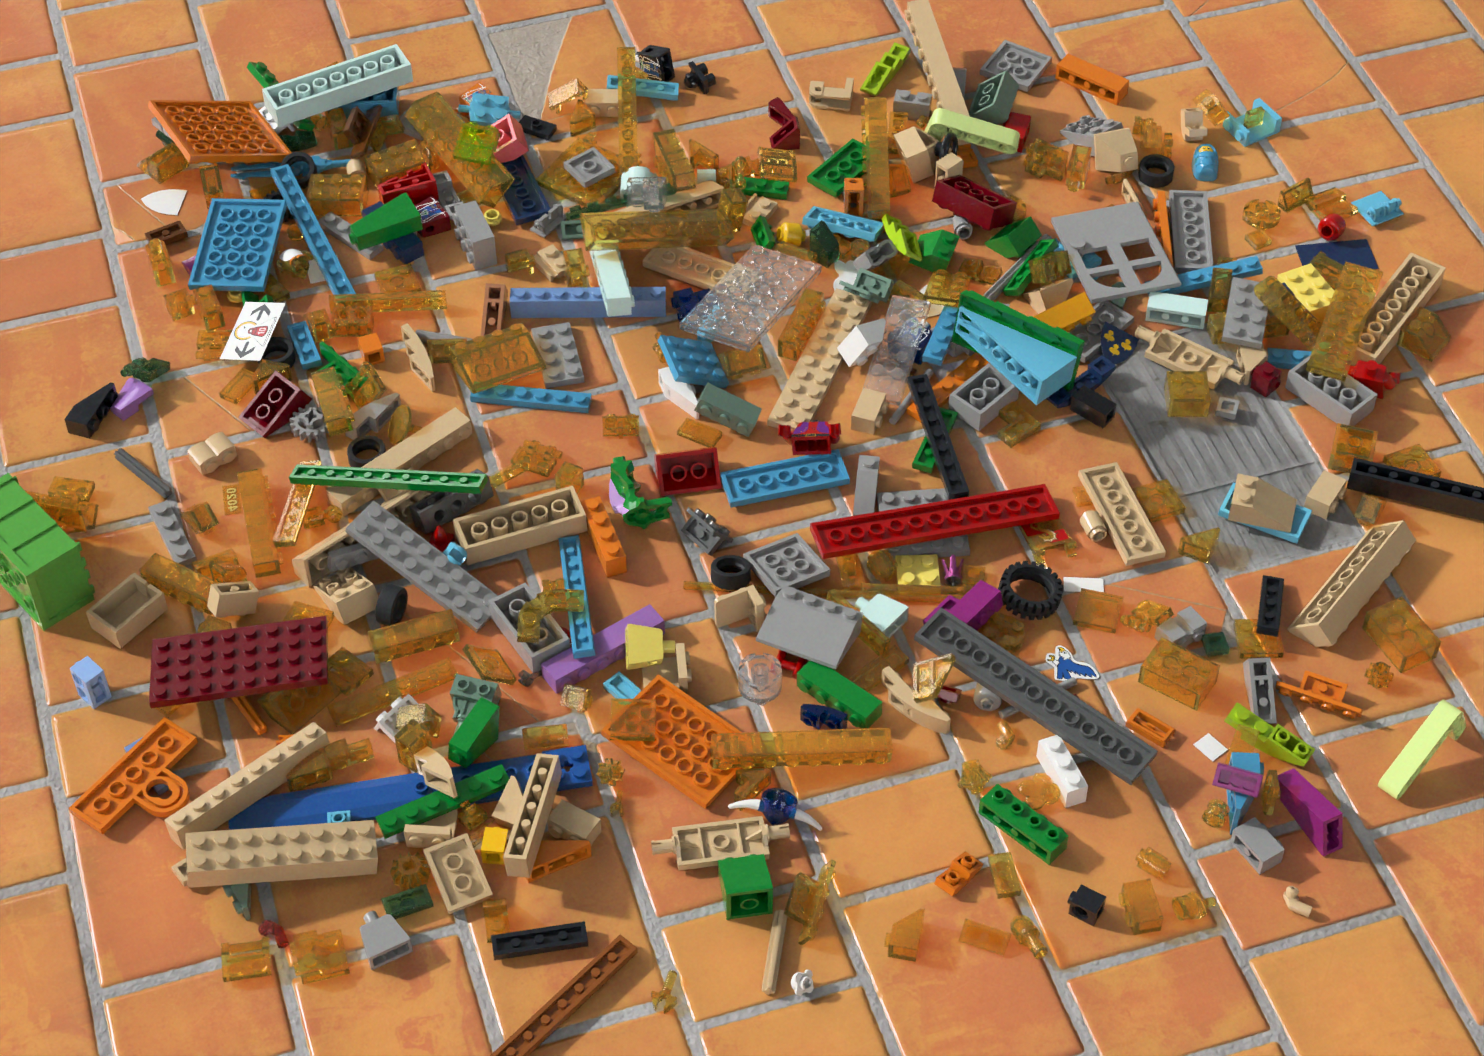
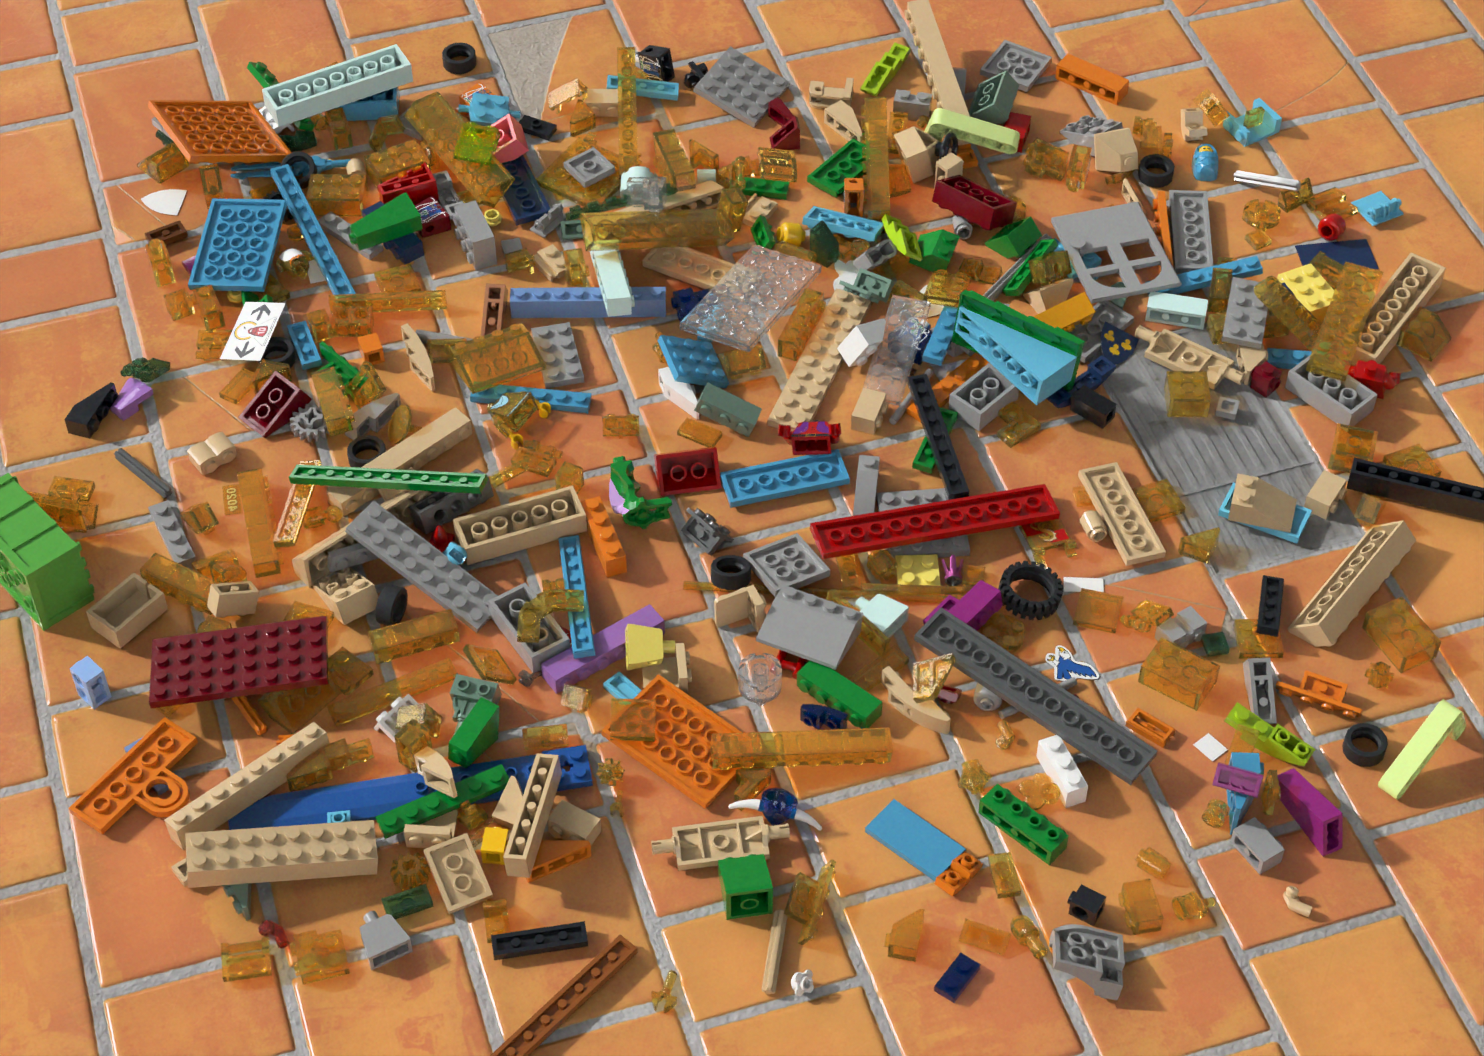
(360, 129): reddish brown bracket -> none
(462, 66): none -> black tyre
(511, 245): none -> light grey tile
(512, 412): none -> clear yellow torso
(741, 86): none -> light grey plate
(843, 121): none -> tan slope
(914, 839): none -> dark azure tile
(957, 977): none -> clear blue plate
(1091, 956): none -> light grey slope
(1266, 180): none -> axle
(1359, 757): none -> black tyre

